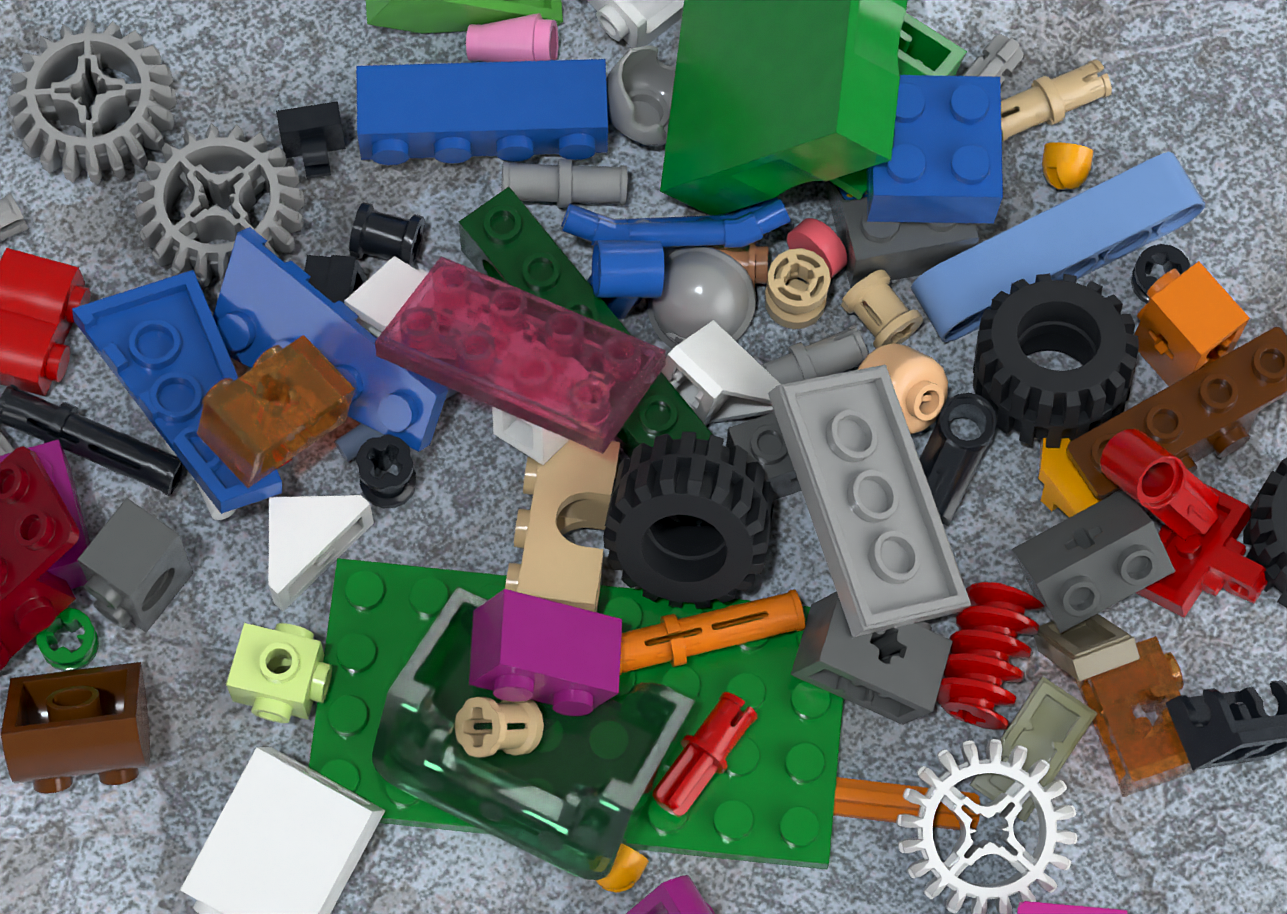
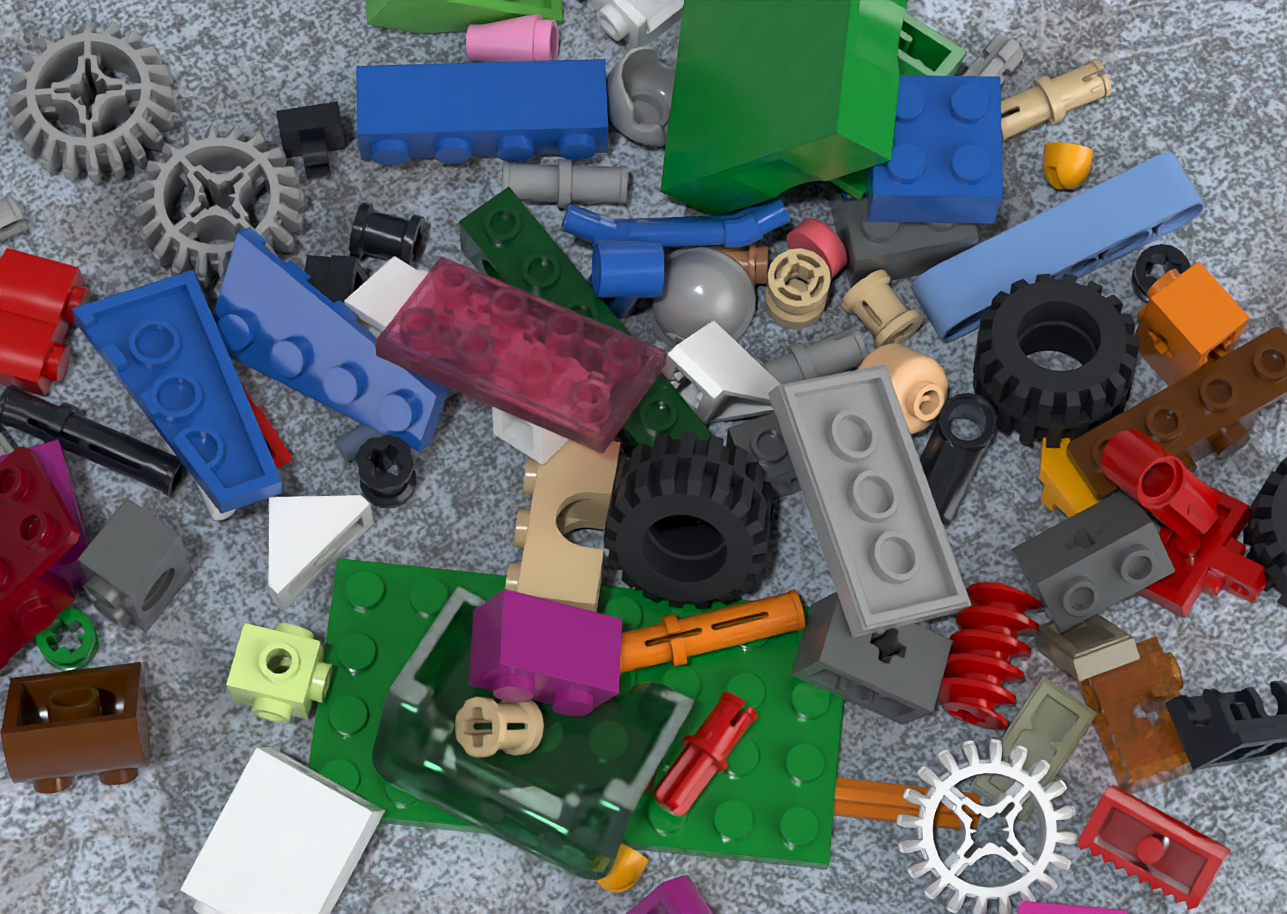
(274, 410): clear orange brick -> none
(1153, 846): none -> red brick

